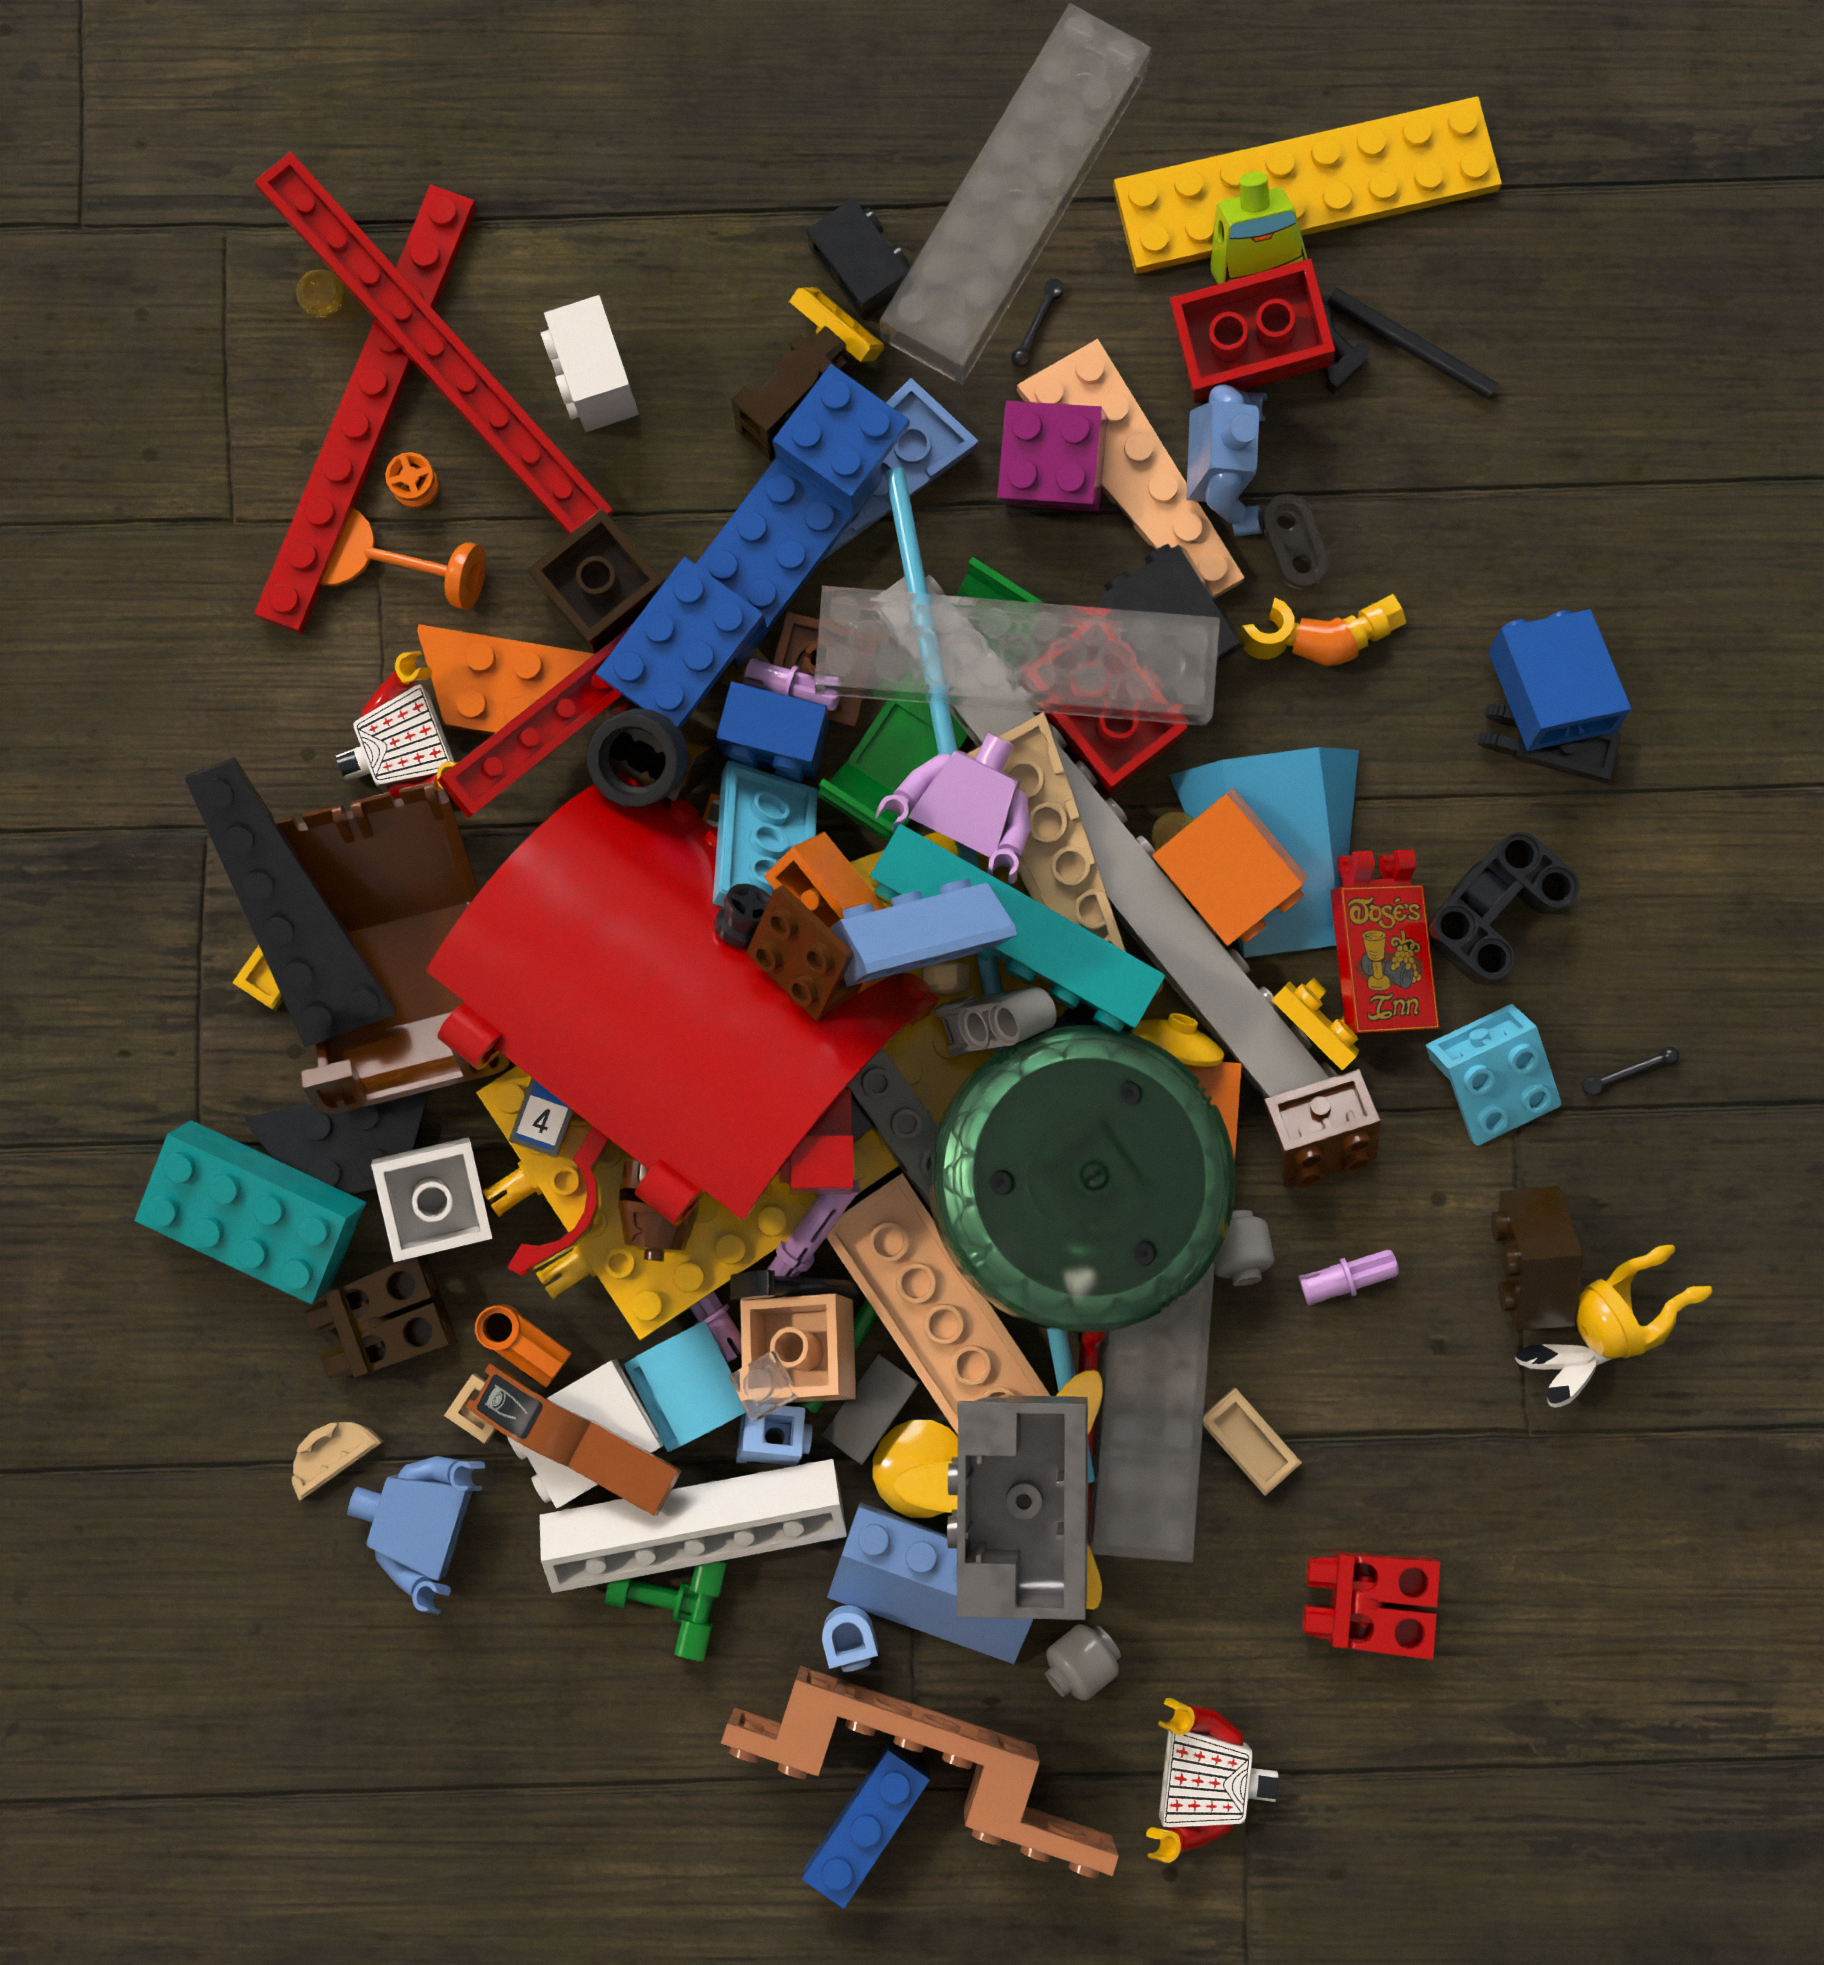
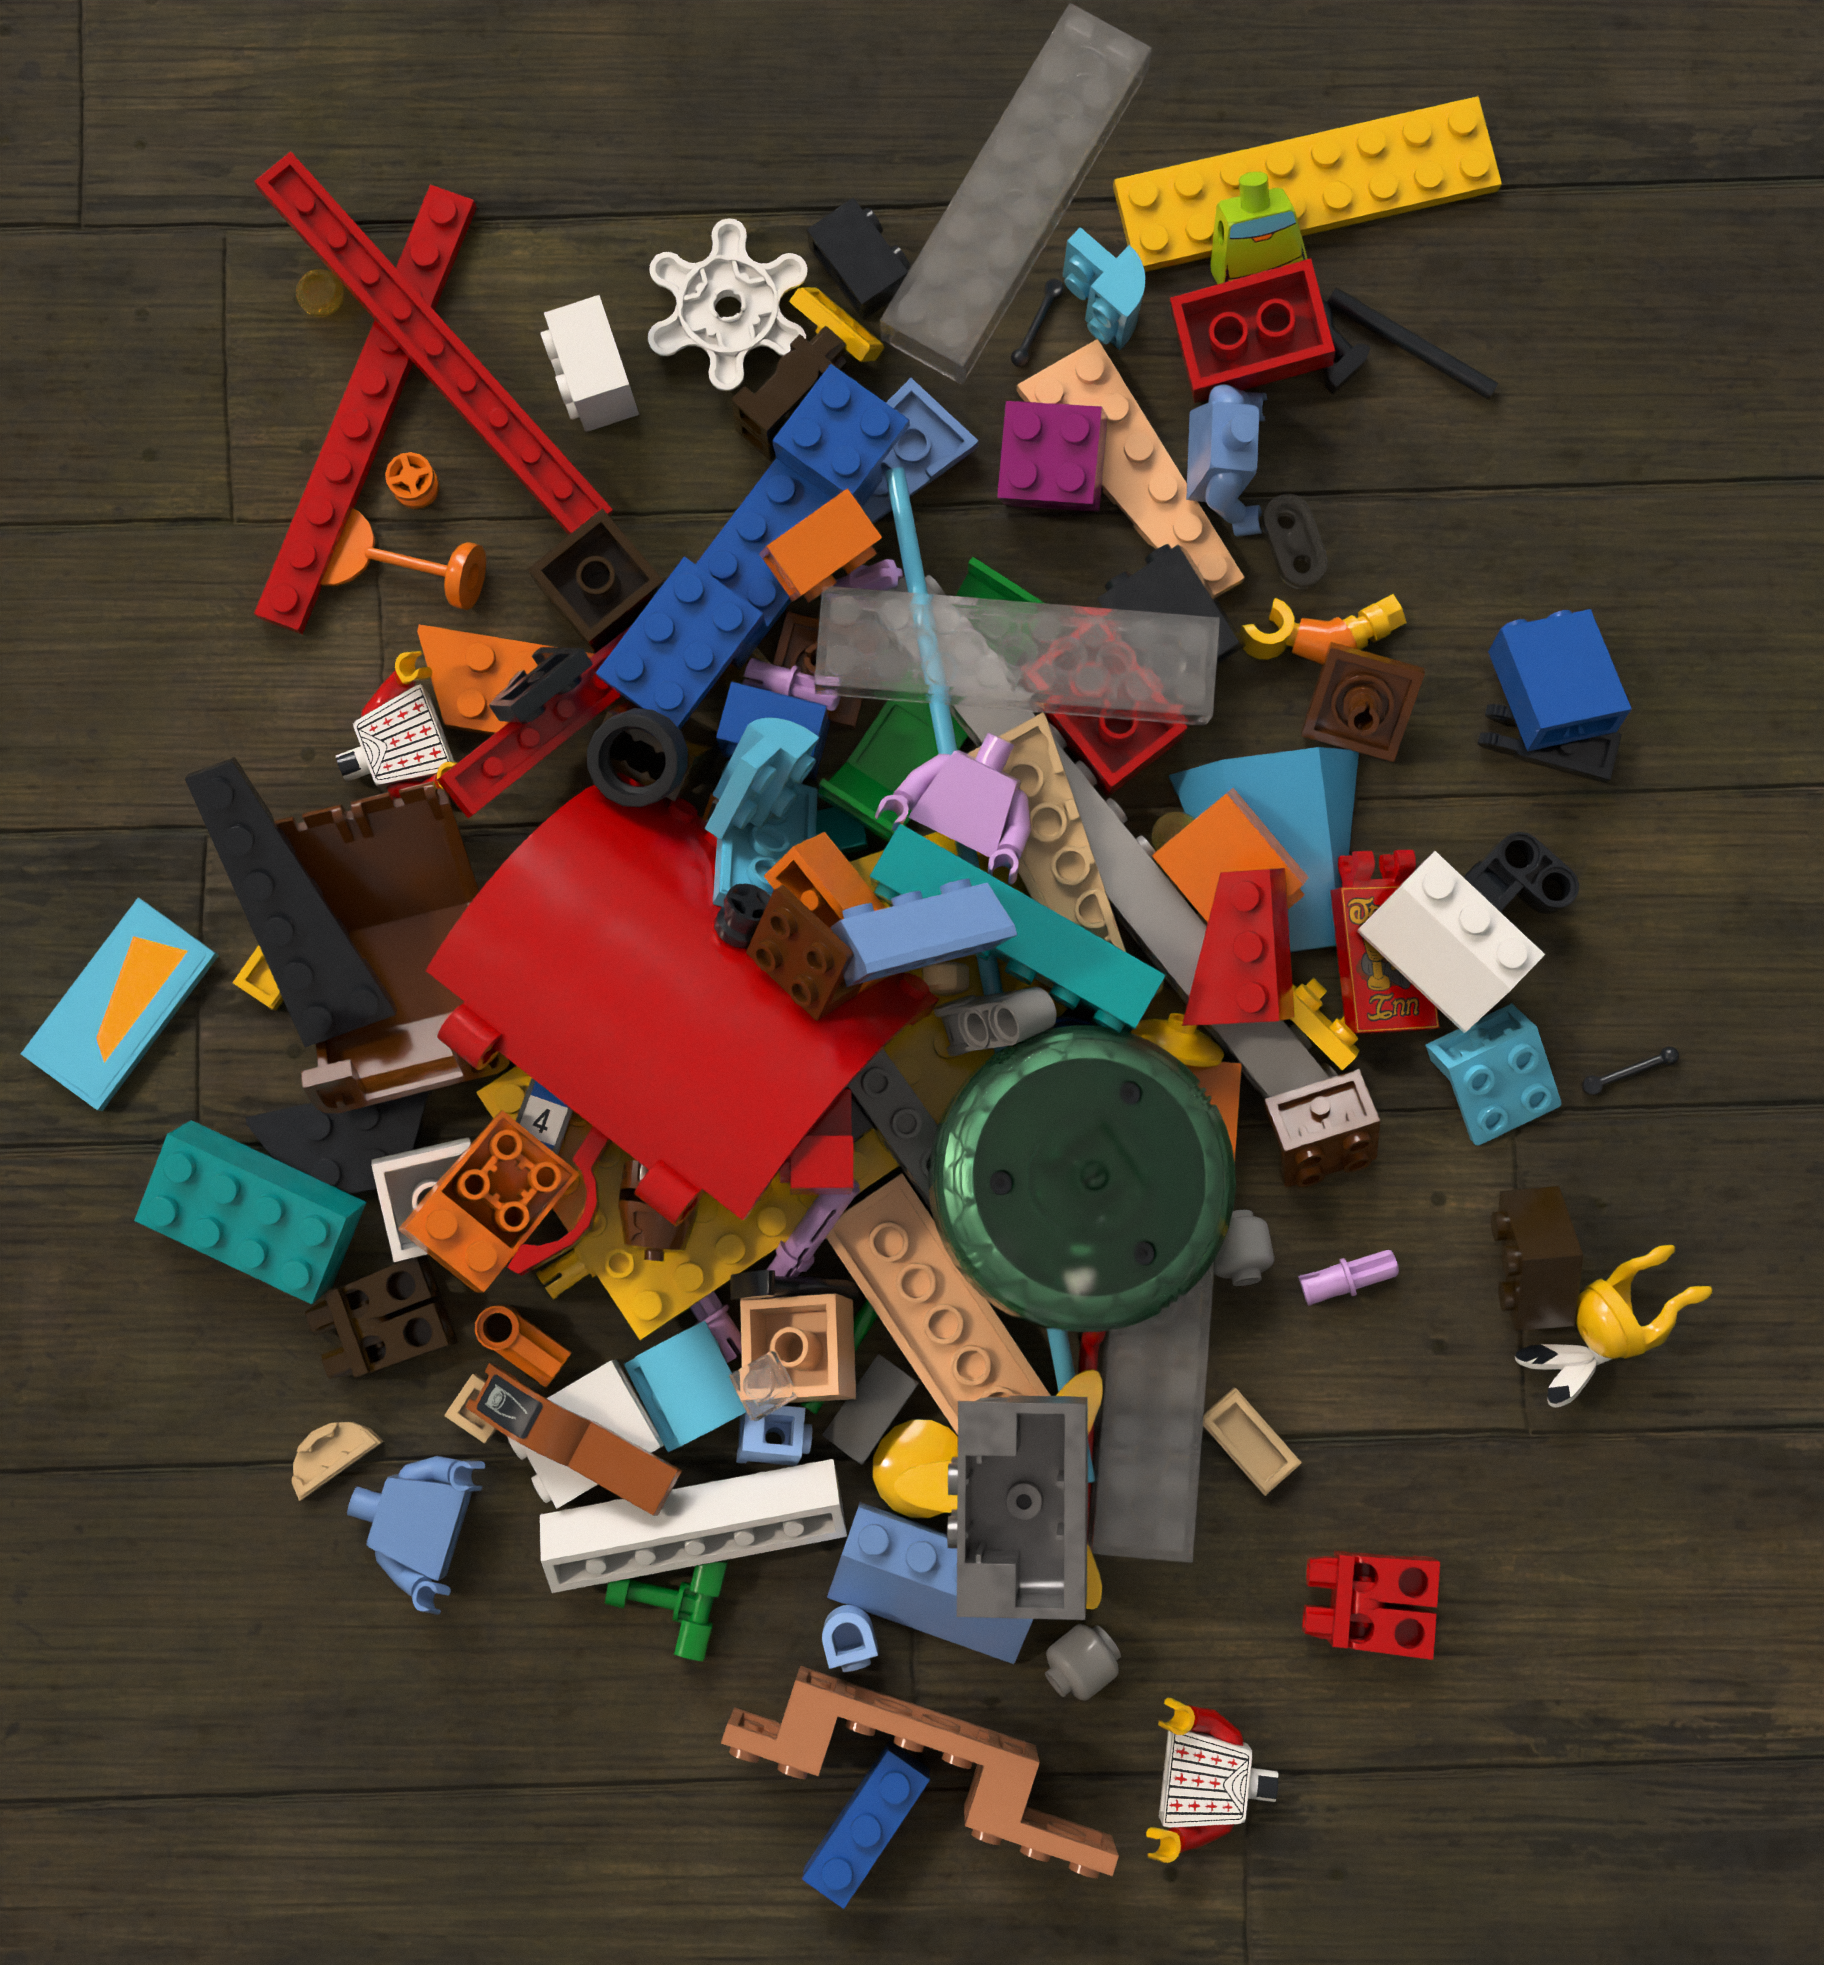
(119, 1004): none -> medium azure tile
(489, 1202): none -> orange slope
(527, 693): none -> black wing
(726, 274): none -> white plate
(762, 775): none -> medium azure brick
(821, 544): none -> orange piece
(842, 830): none -> teal slope
(879, 576): none -> lavender axle
(1109, 283): none -> medium azure brick
(1244, 953): none -> red wedge
(1362, 701): none -> reddish brown plate
(1450, 942): none -> white slope

